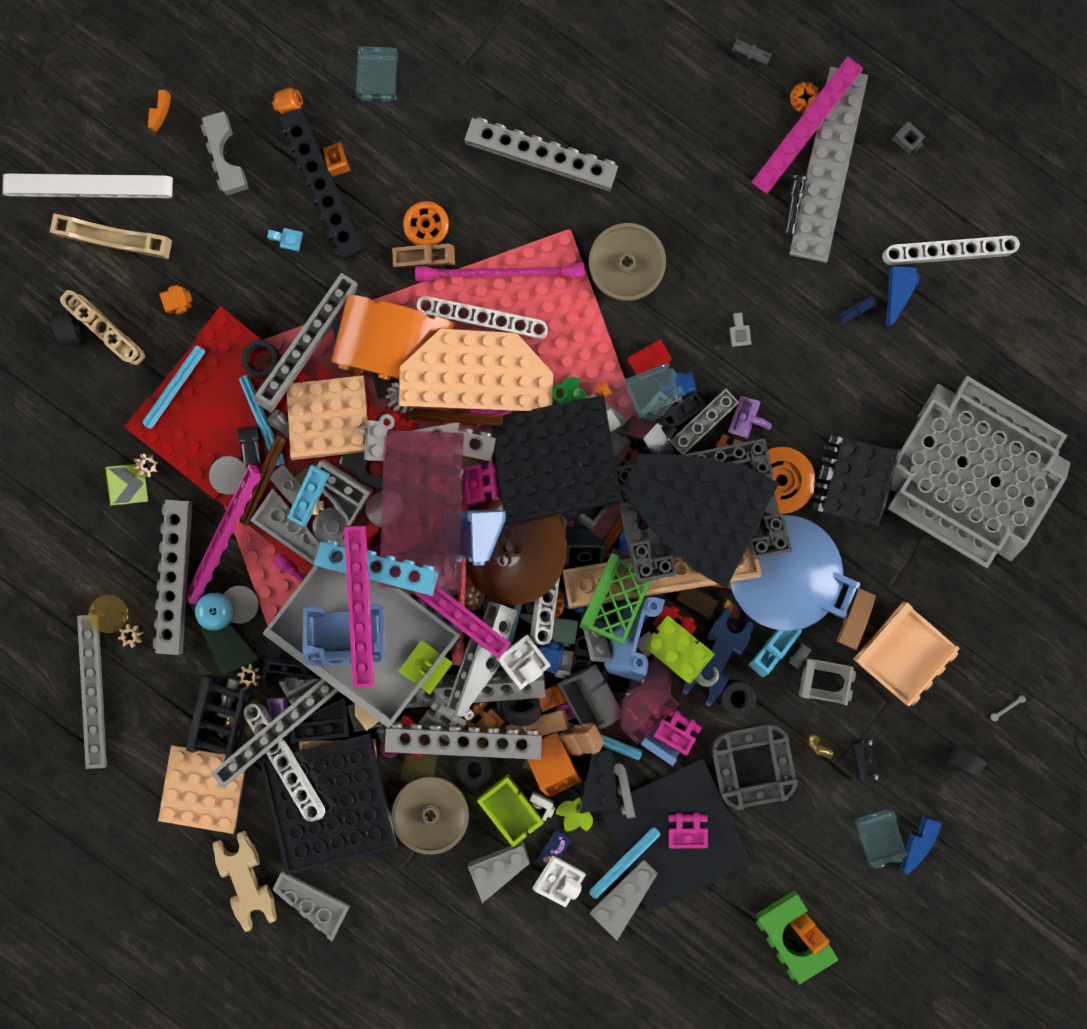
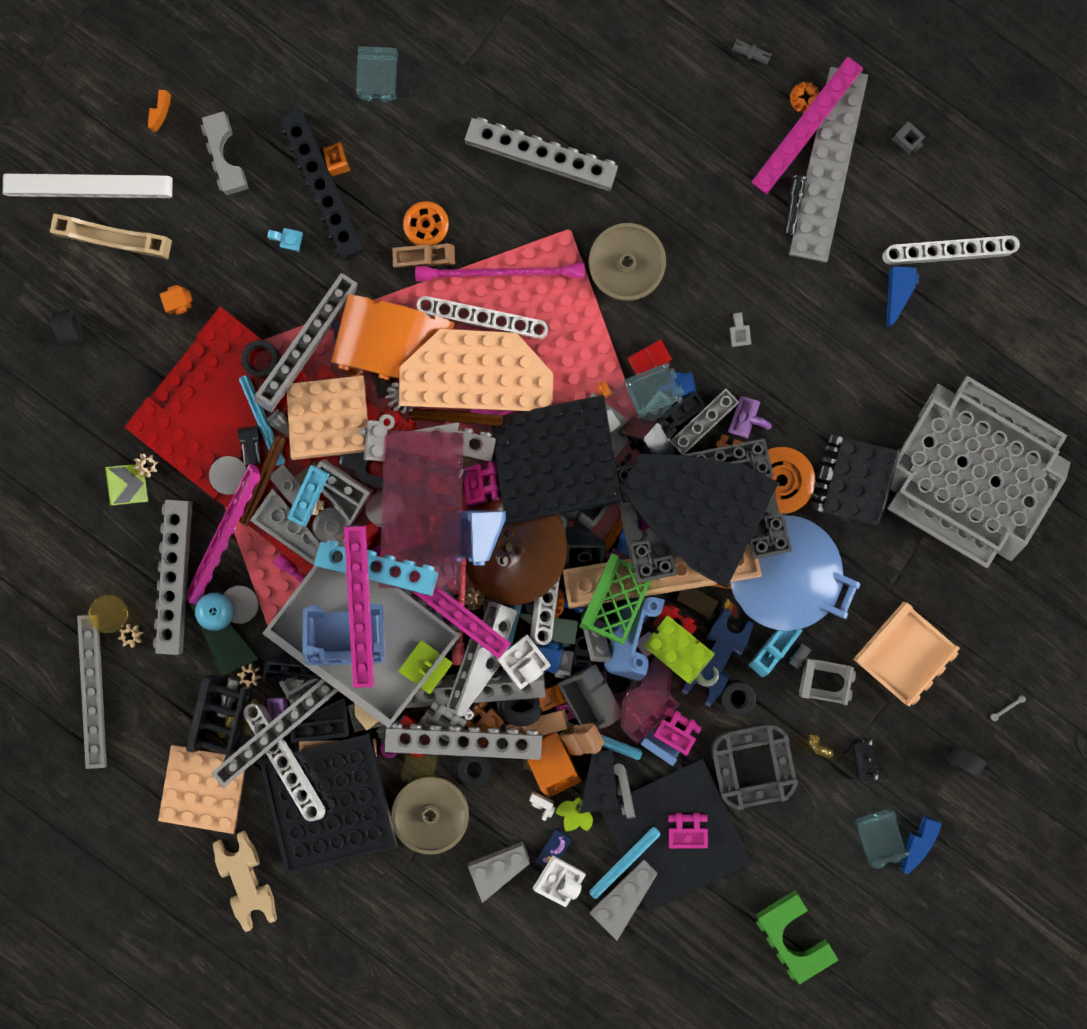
(93, 319): tan piece -> none
(173, 387): medium azure axle -> none
(287, 101): orange head -> none
(312, 903): light grey wing -> none
(510, 810): lime piece -> none
(570, 391): green plate -> none
(809, 933): orange slope -> none
(857, 309): dark blue axle -> none
(857, 618): medium nougat slope -> none

